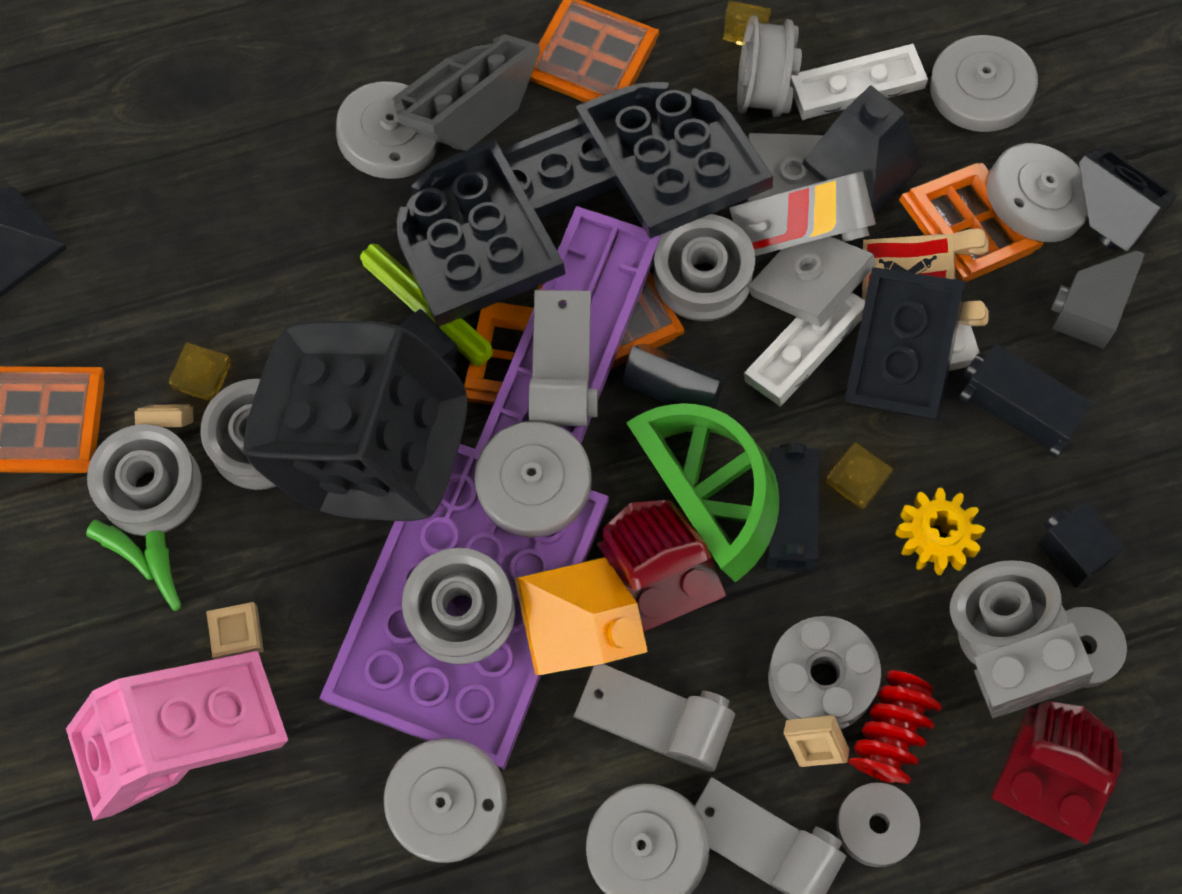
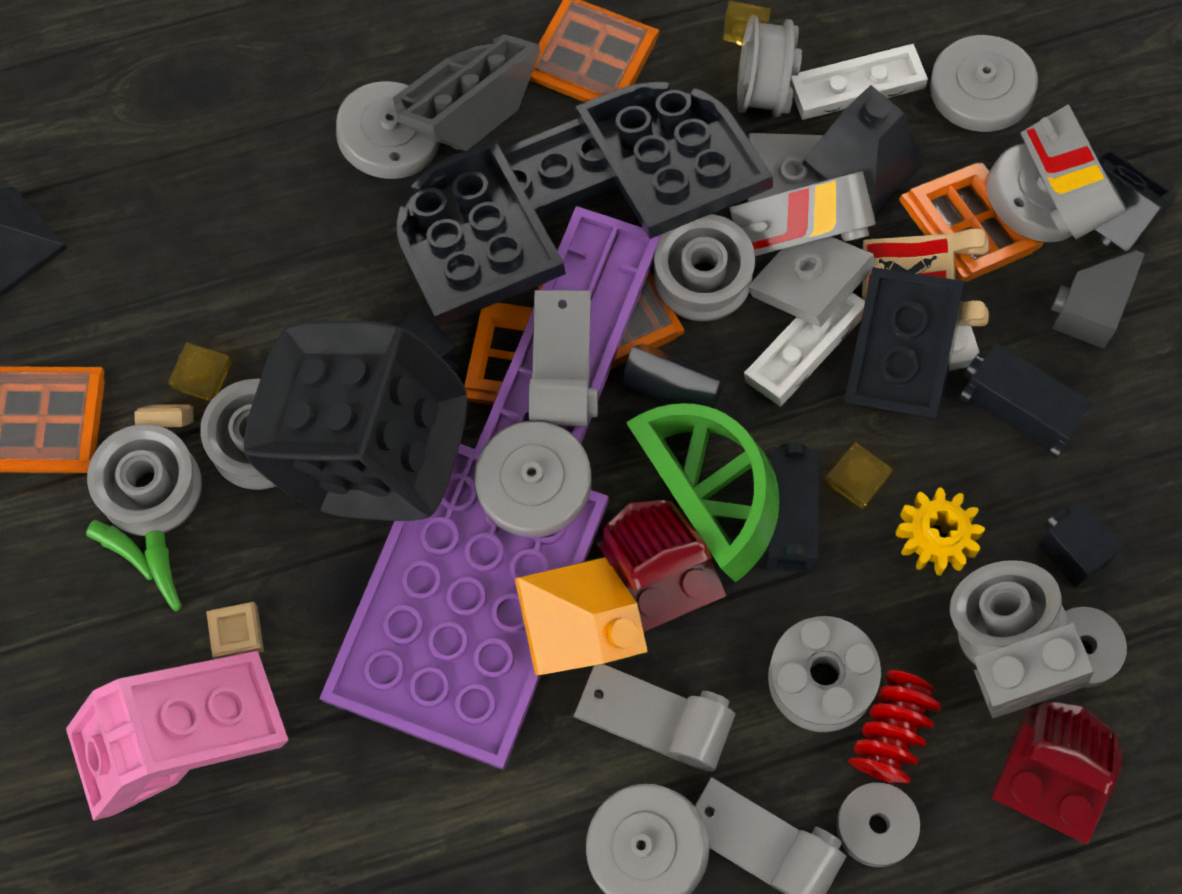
(404, 286): lime axle -> none
(445, 800): light grey wheel -> none
(450, 575): light grey wheel -> none
(816, 741): tan tile -> none
(1072, 174): none -> light grey door

